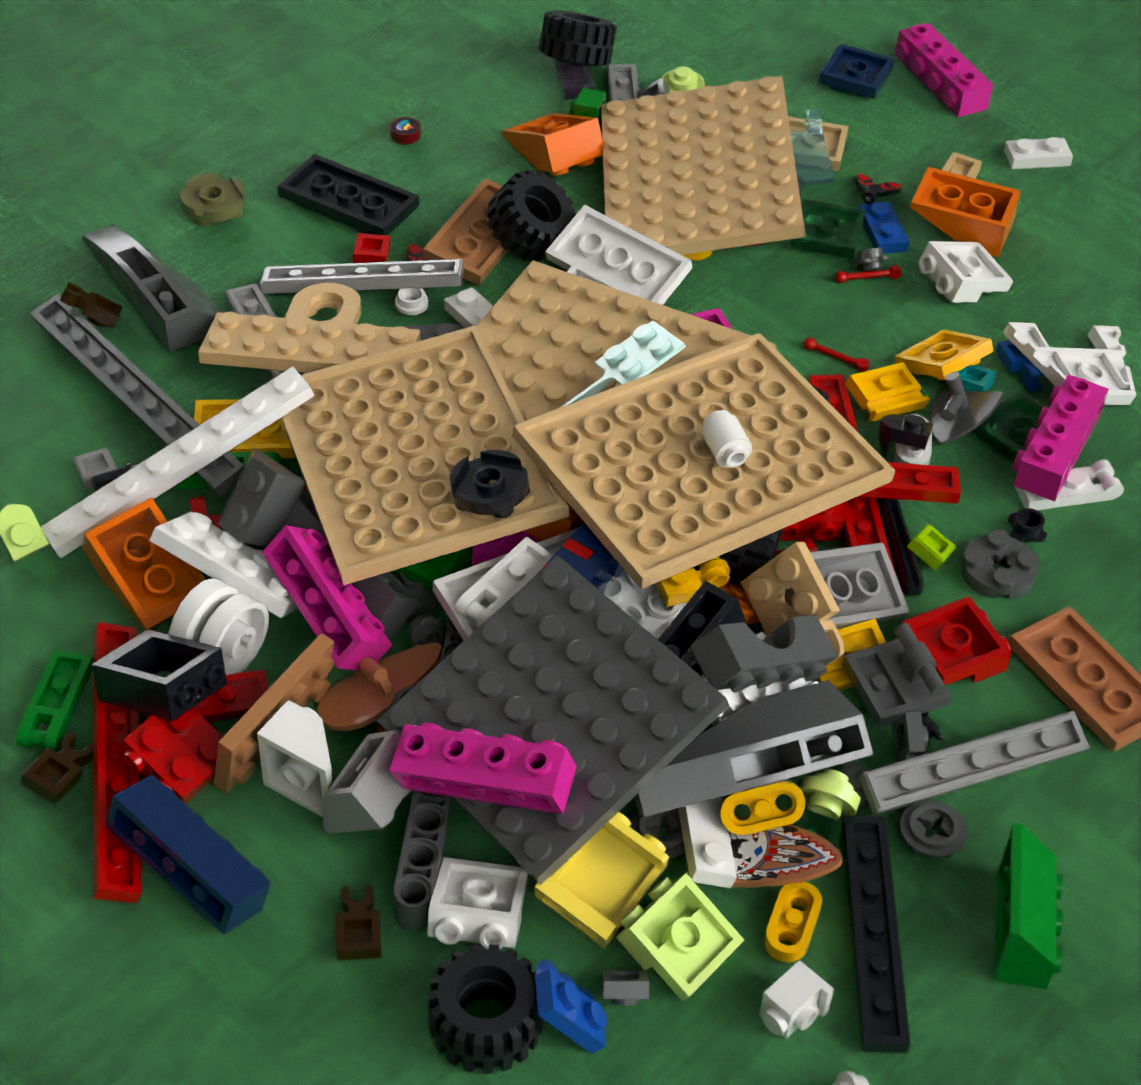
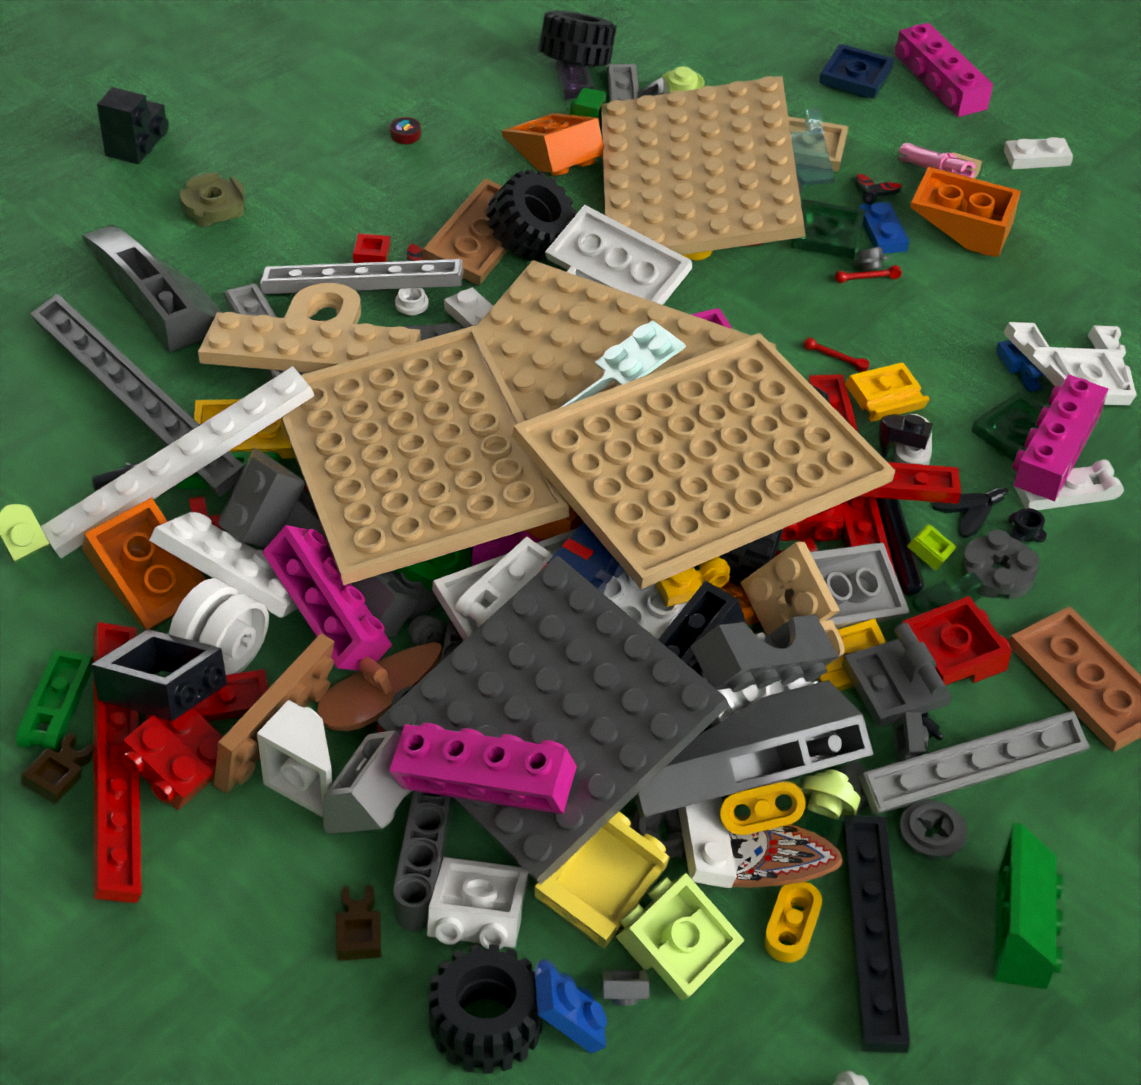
(93, 464): light grey tile -> none
(96, 307): dark brown plate -> none
(130, 124): none -> black brick
(188, 854): dark blue brick -> none
(348, 196): black plate -> none
(475, 495): black plate -> none
(726, 439): white brick -> none
(795, 1000): white brick -> none
(928, 158): none -> bright pink pin
(943, 594): none -> clear green plate
(945, 353): yellow plate -> none
(959, 410): dark grey shield -> none
(963, 270): white plate -> none
(976, 378): teal plate -> none
(977, 507): none -> black piece

